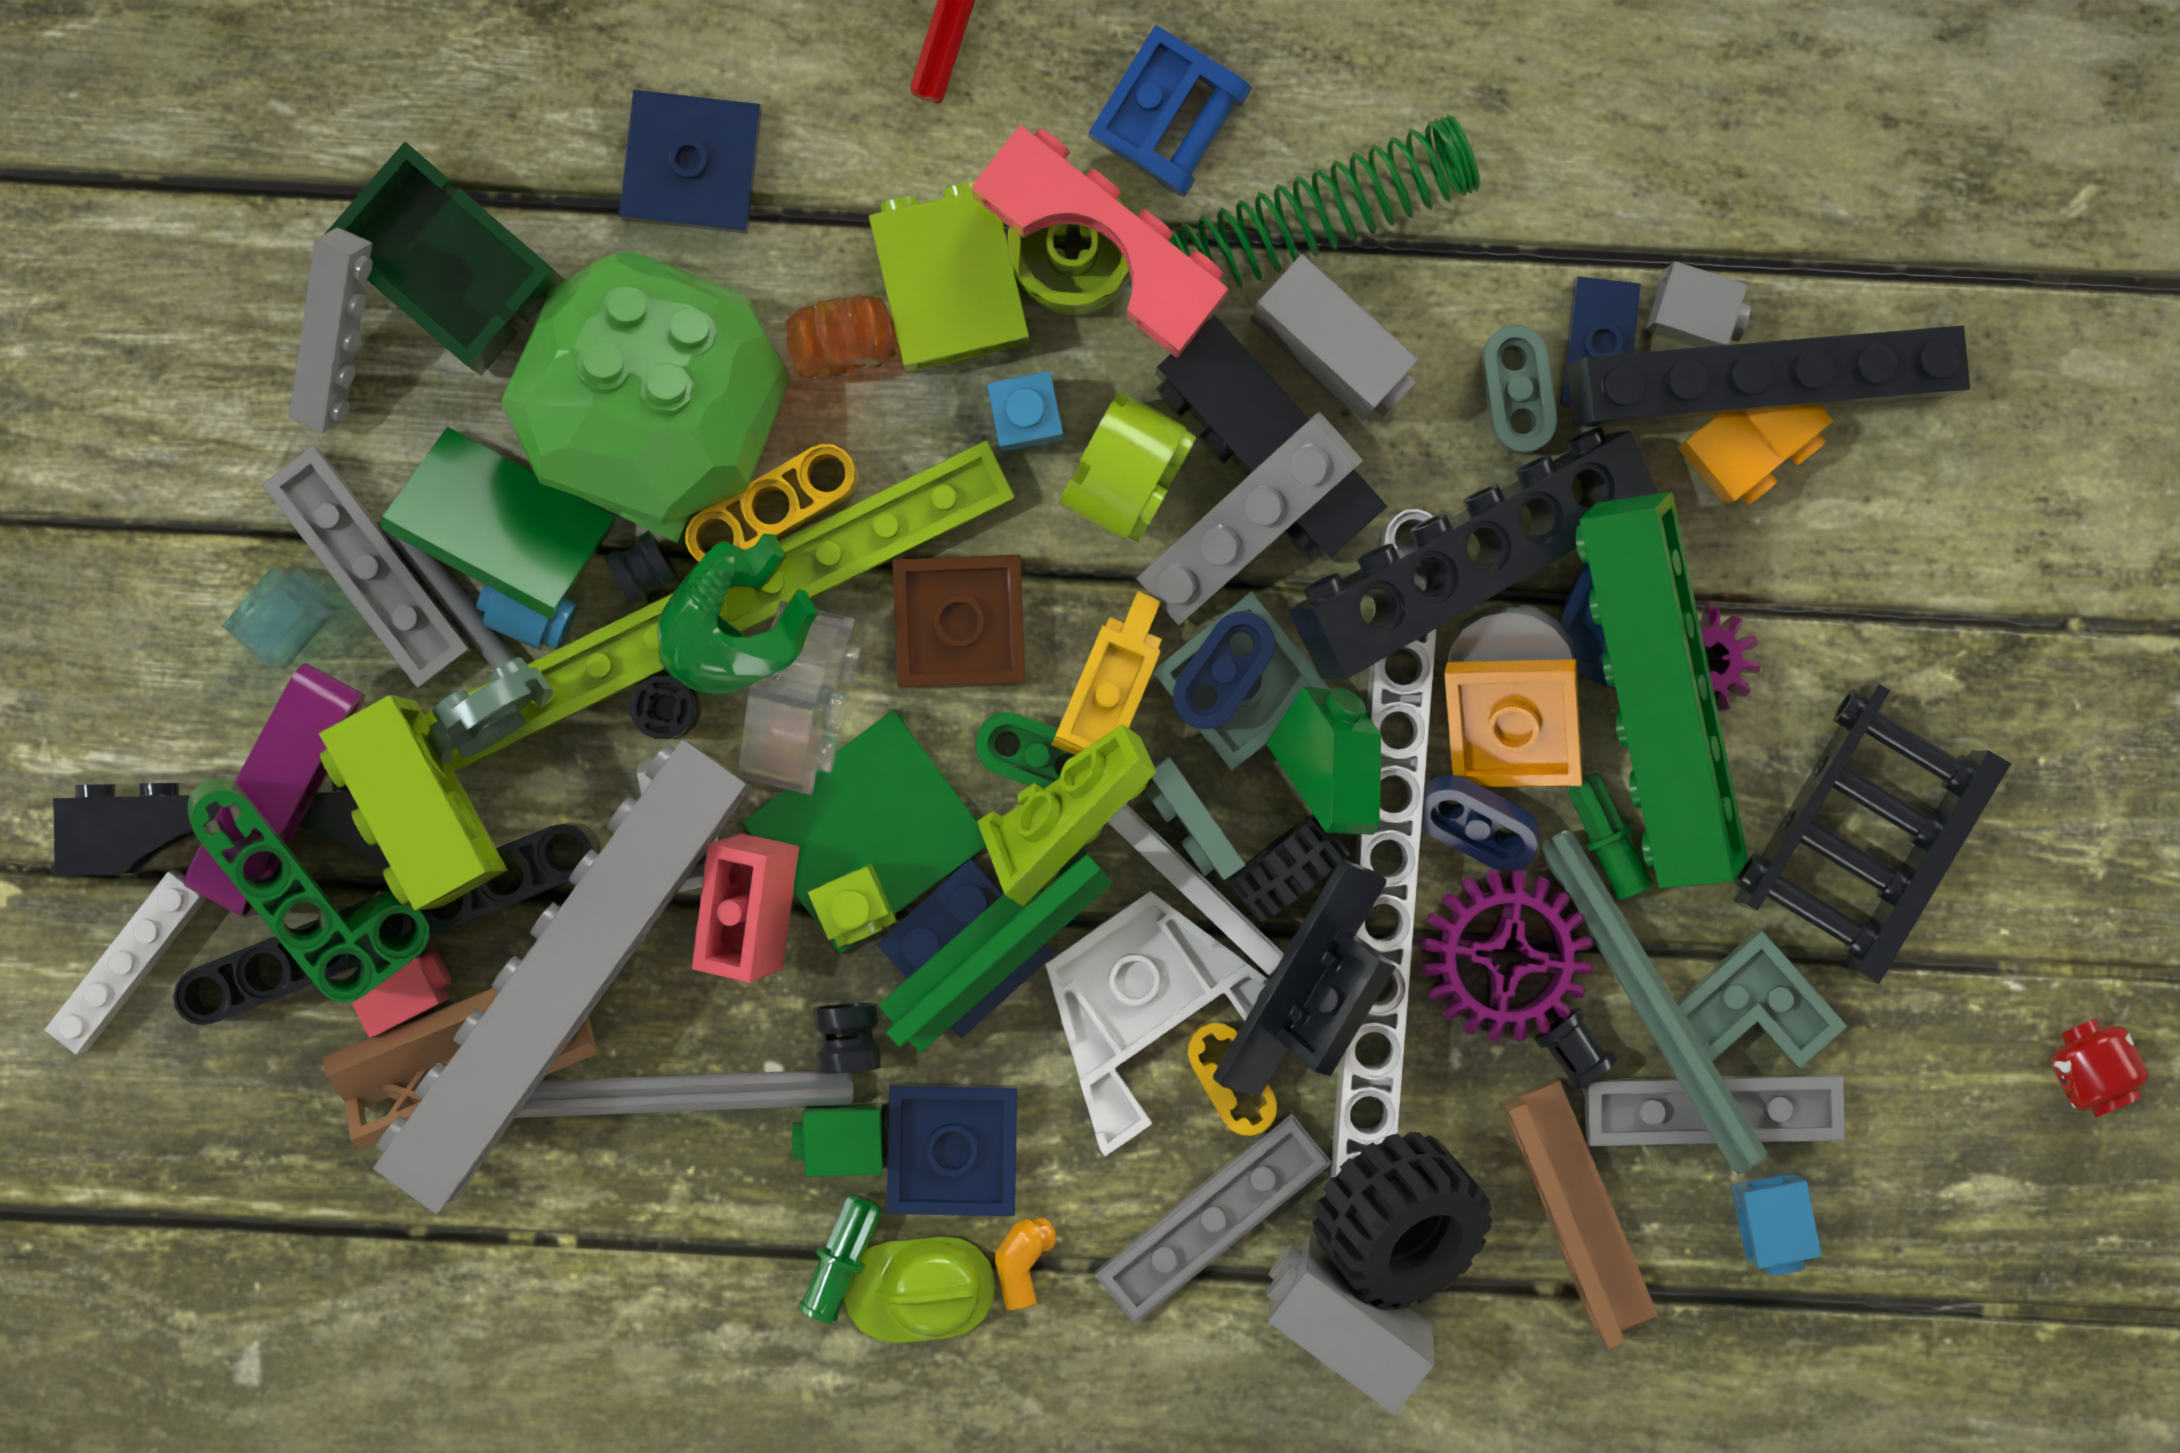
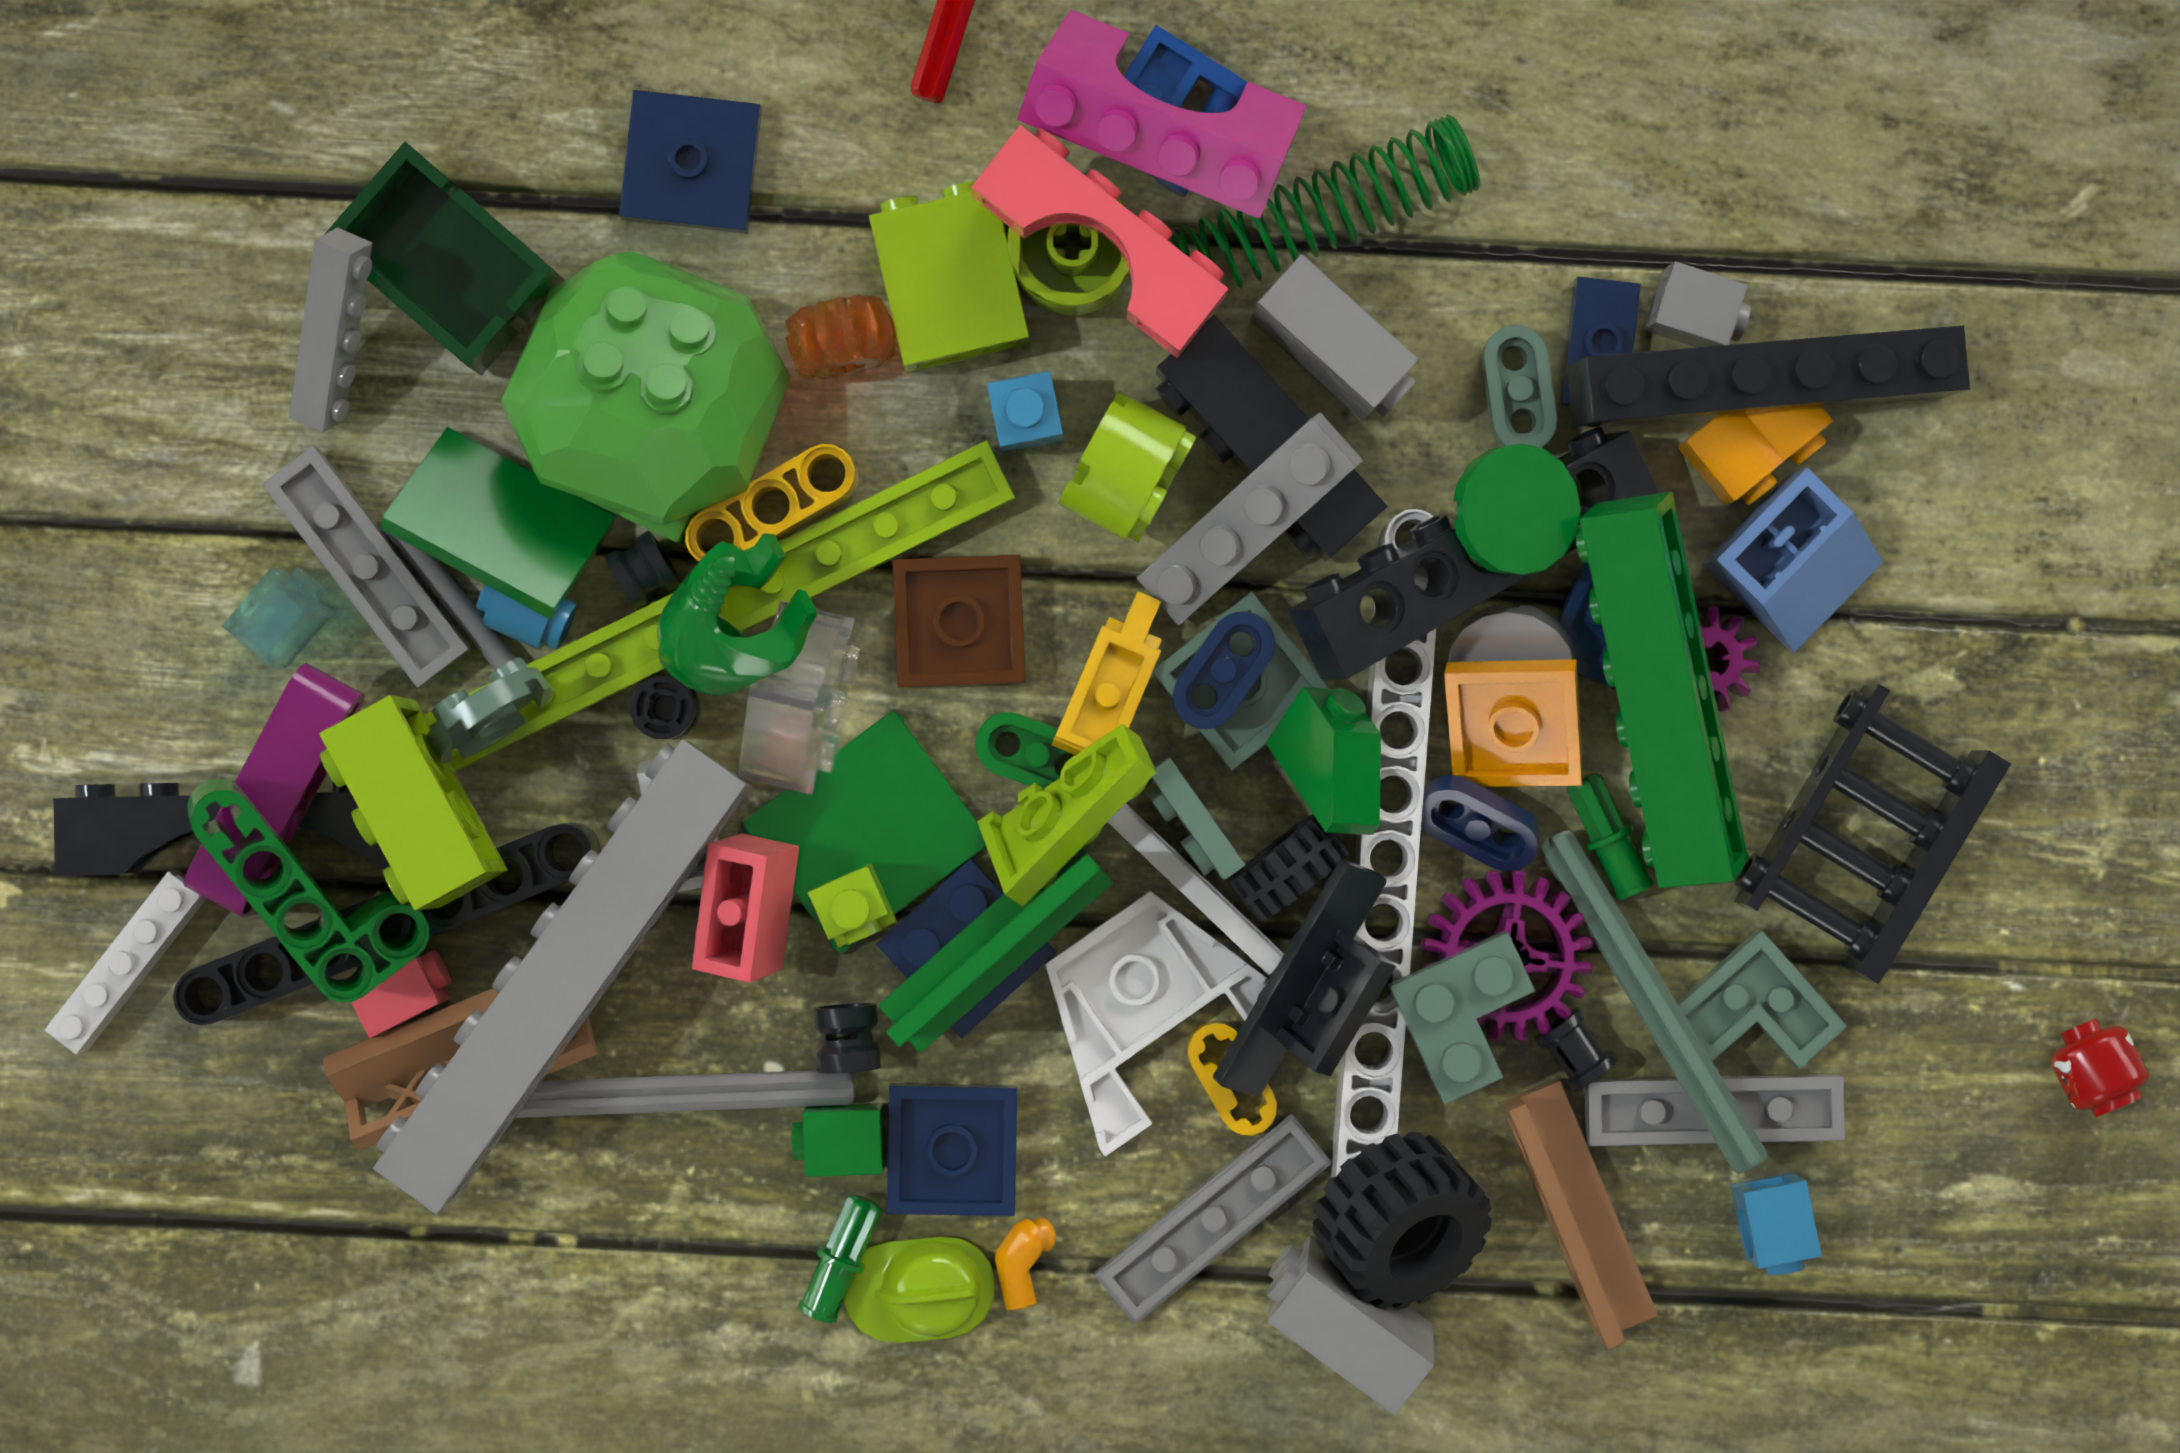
(1090, 103): none -> dark pink arch
(1443, 1010): none -> sand green plate
(1516, 509): none -> green tile
(1795, 558): none -> medium blue slope

